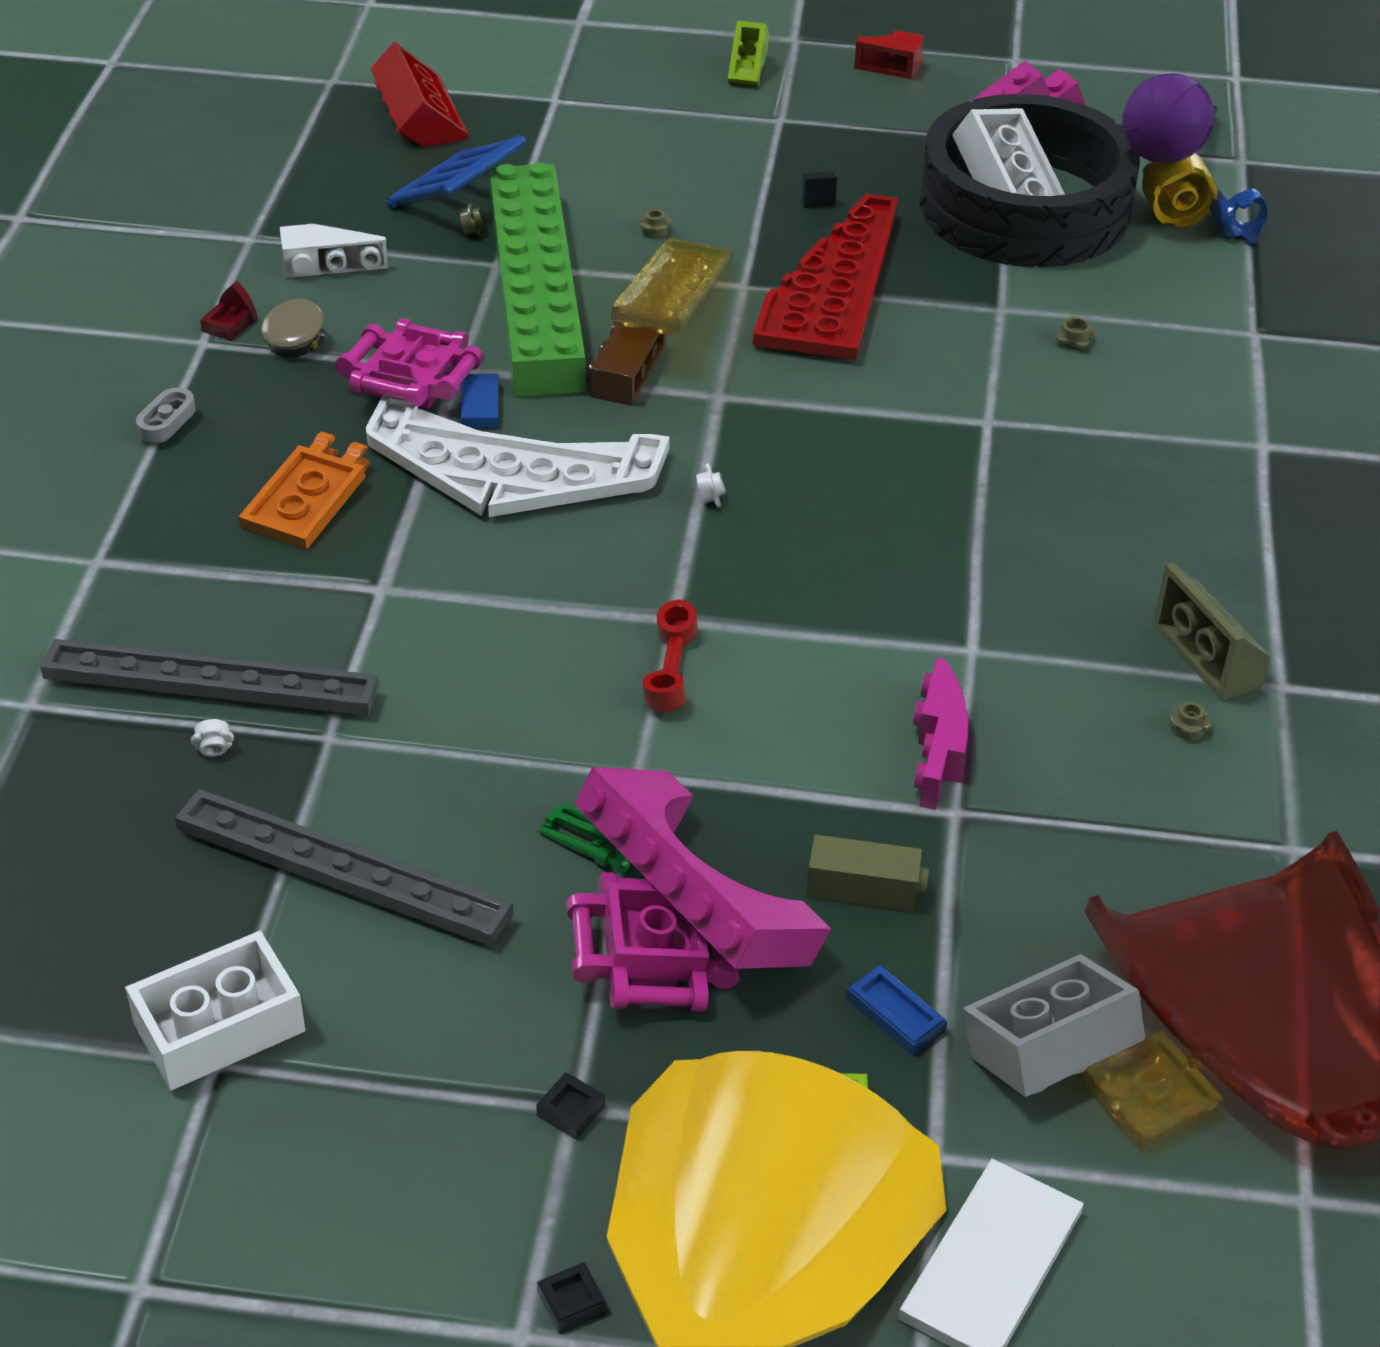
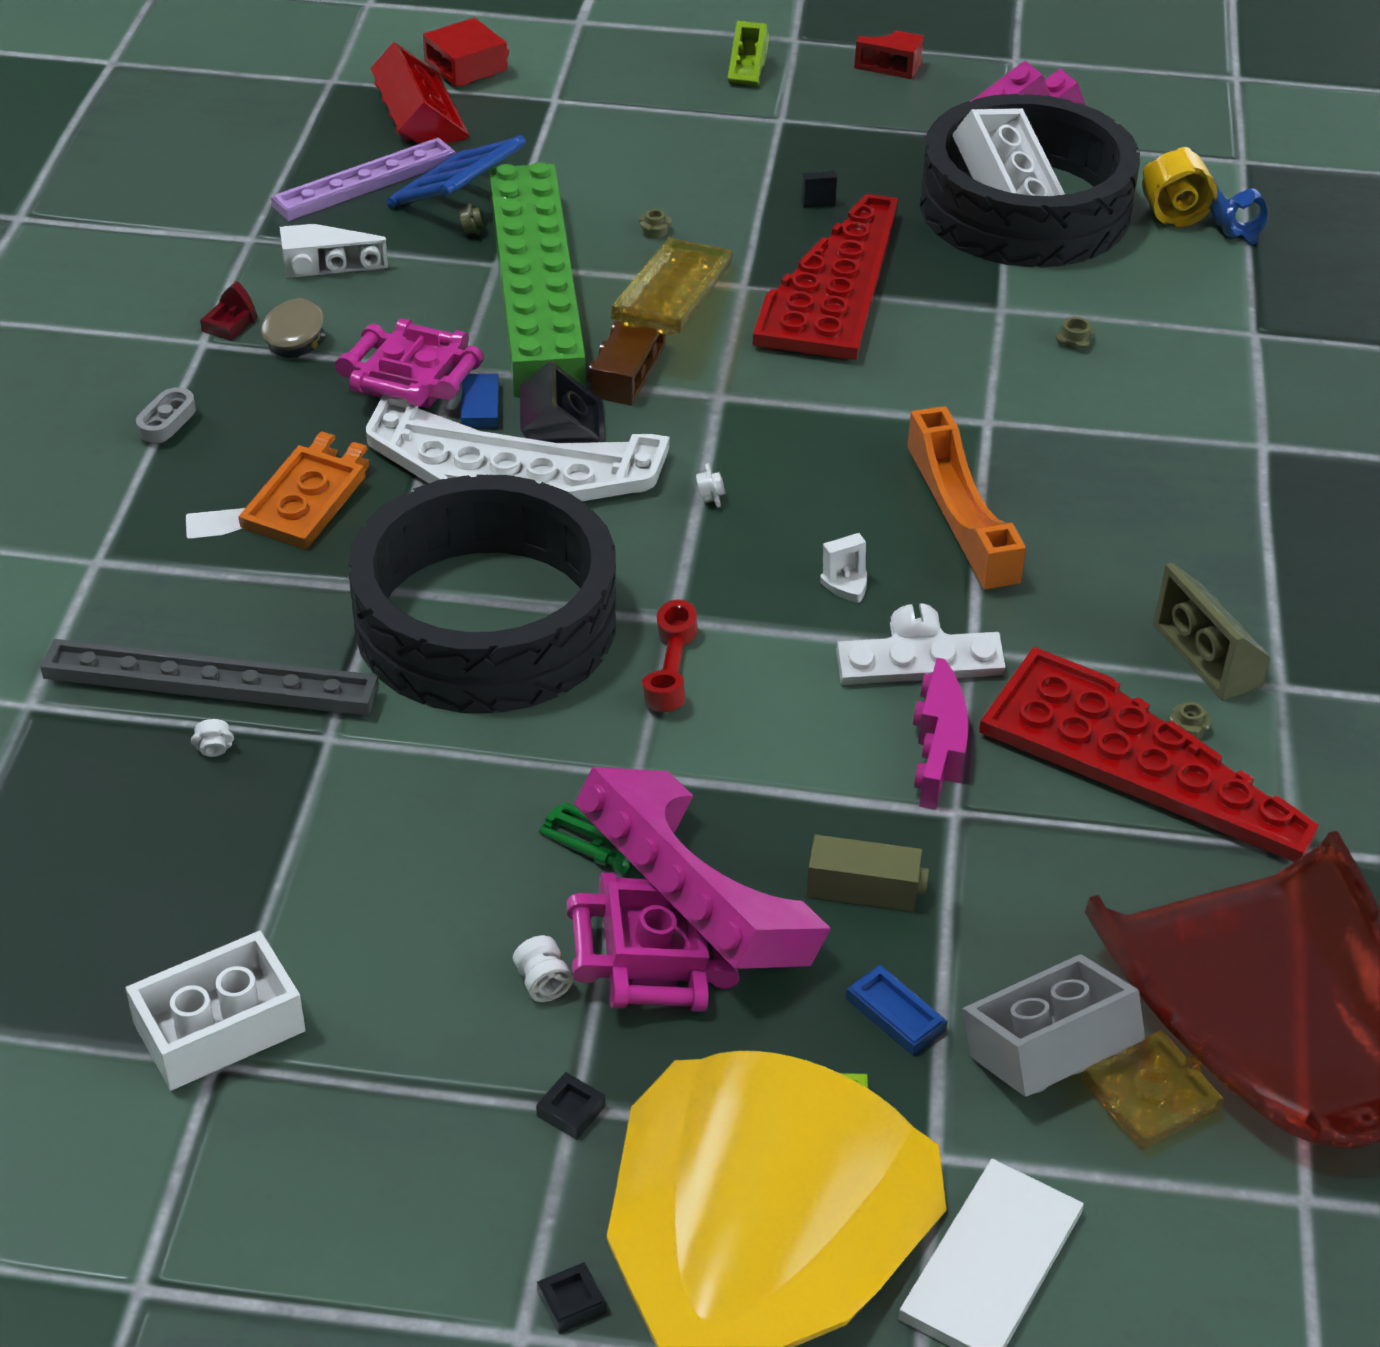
(212, 523): none -> white sticker
(345, 867): dark grey plate -> none
(361, 179): none -> lavender tile
(465, 52): none -> red brick
(491, 668): none -> black tyre
(544, 975): none -> white wheel
(559, 408): none -> black slope
(845, 567): none -> white tile
(914, 651): none -> white plate
(987, 542): none -> orange arch
(1100, 732): none -> red wing
(1168, 118): dark purple piece -> none

